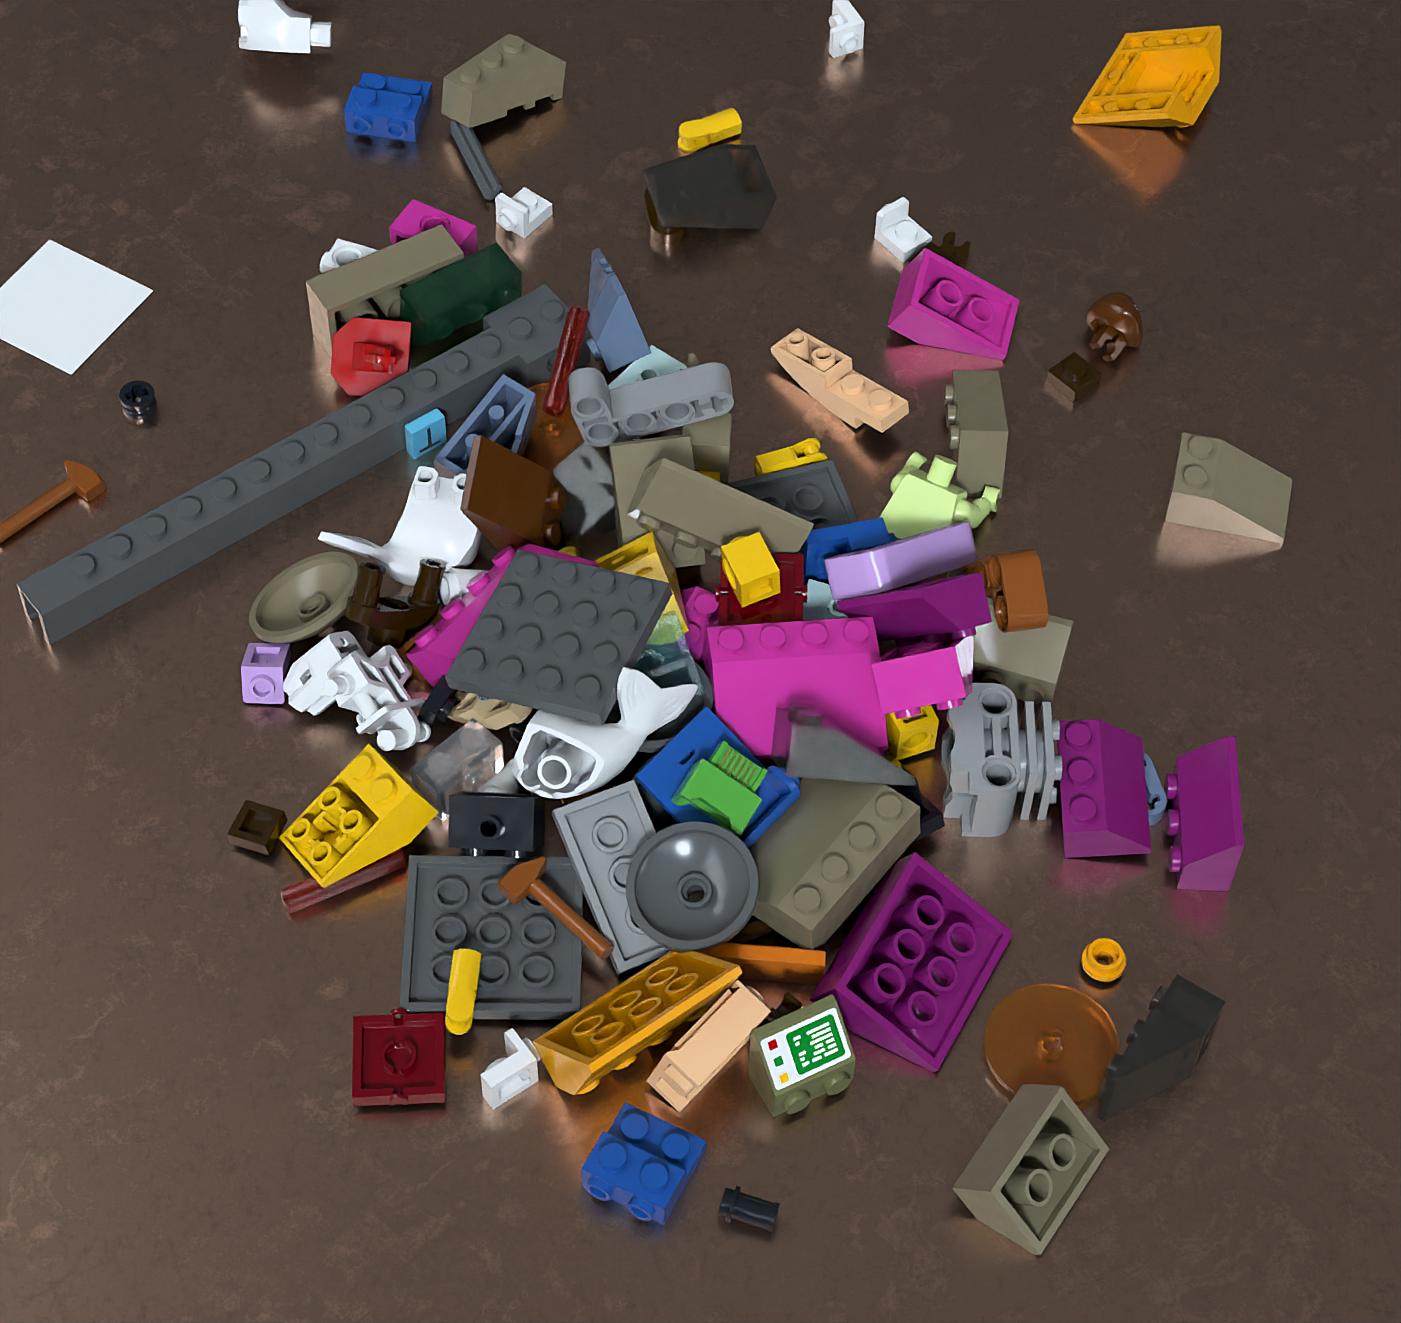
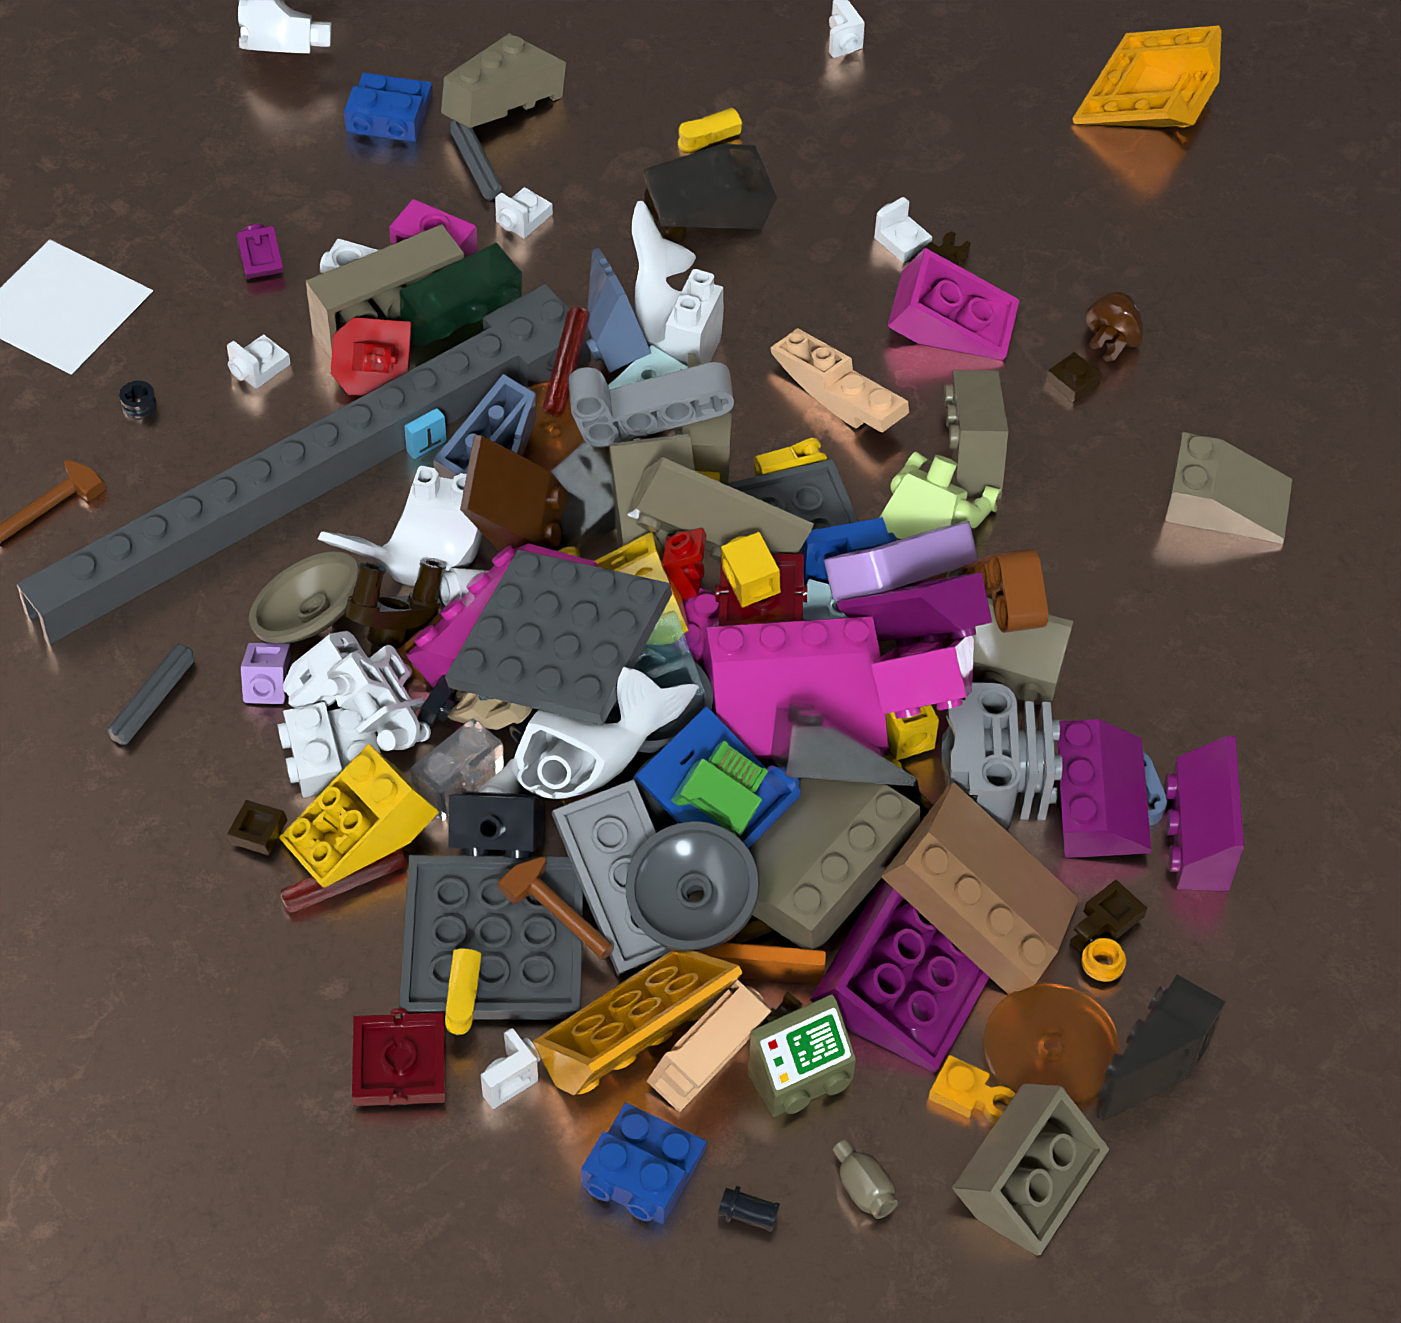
(151, 694): none -> dark grey axle
(257, 361): none -> white bracket
(259, 251): none -> magenta bracket
(321, 744): none -> white plate
(672, 318): none -> white hips
(684, 561): none -> red bracket
(866, 1181): none -> dark tan plant
(965, 1088): none -> light orange plate
(983, 891): none -> medium nougat slope
(1109, 911): none -> dark brown plate

